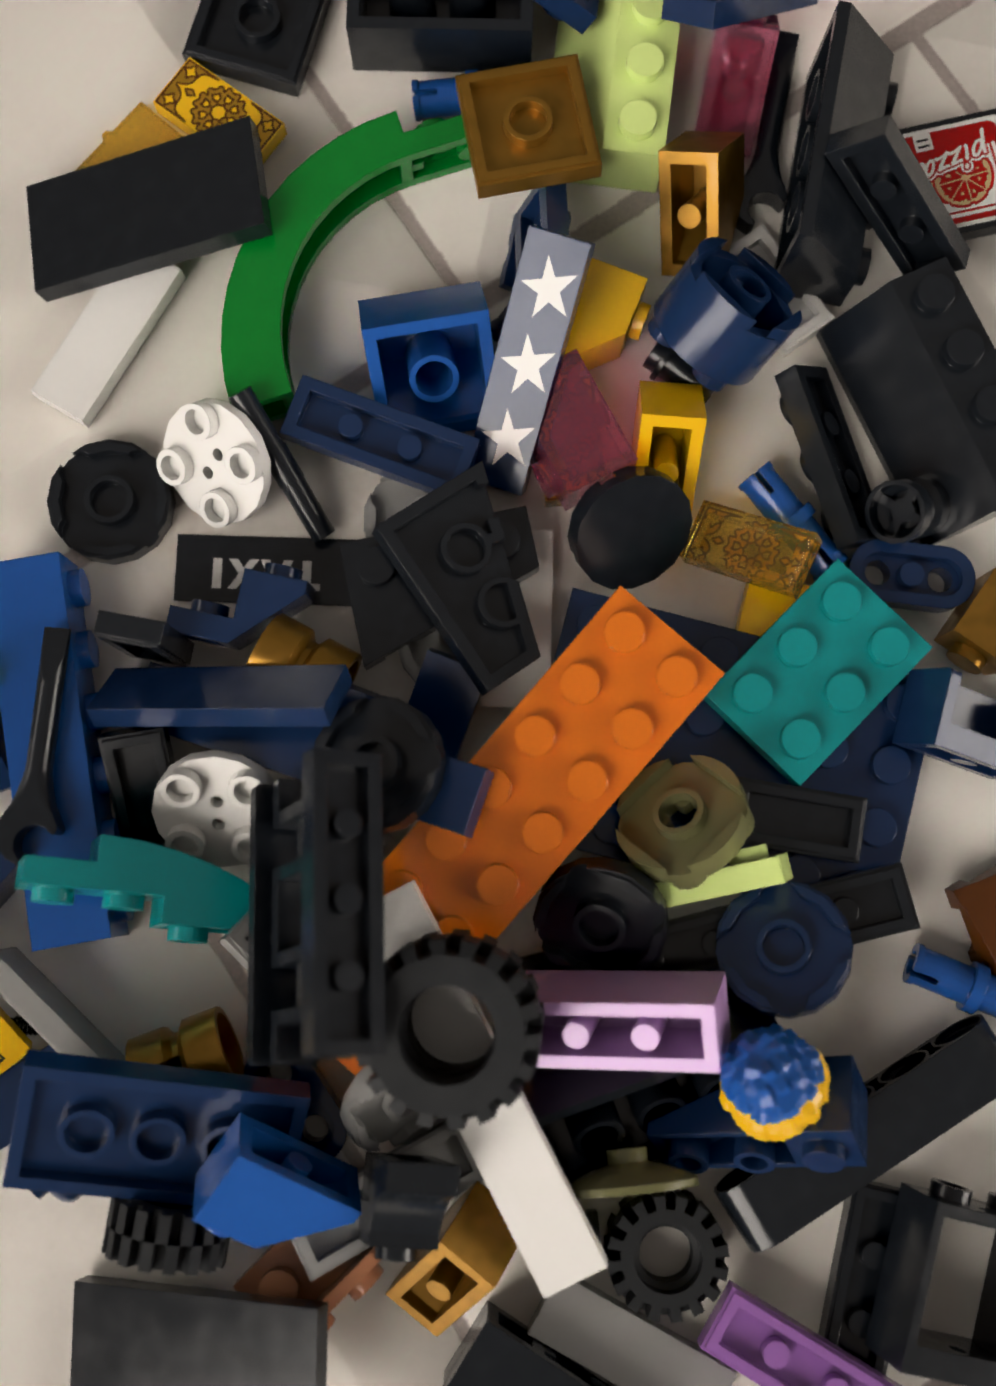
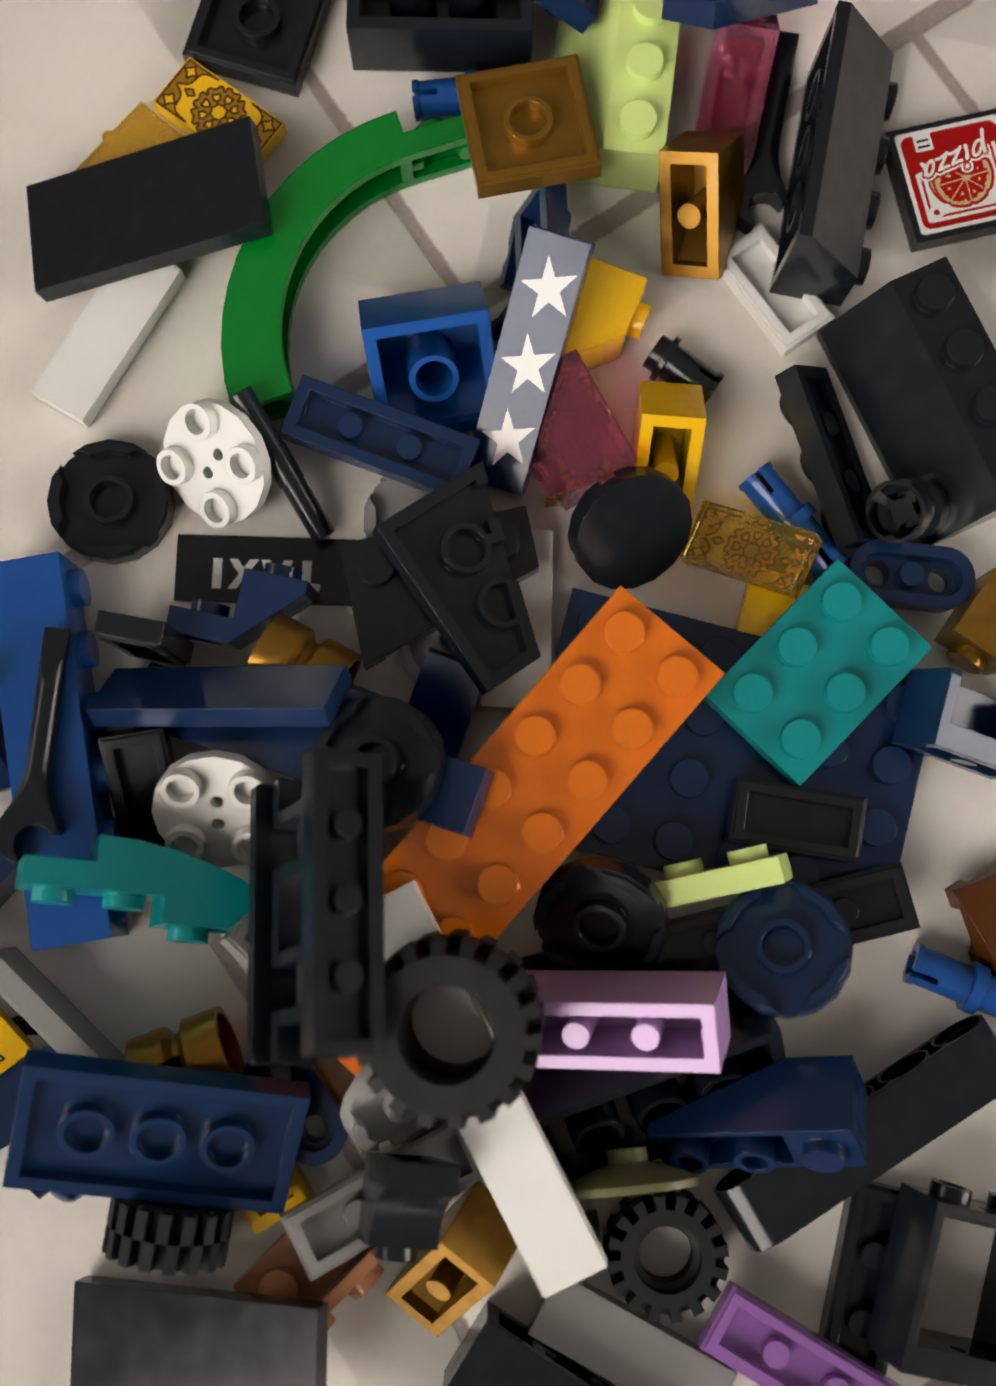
(272, 1187): blue slope -> none
(701, 846): olive plate -> none
(724, 314): dark blue brick -> none
(773, 1083): blue piece -> none
(896, 195): black plate -> none

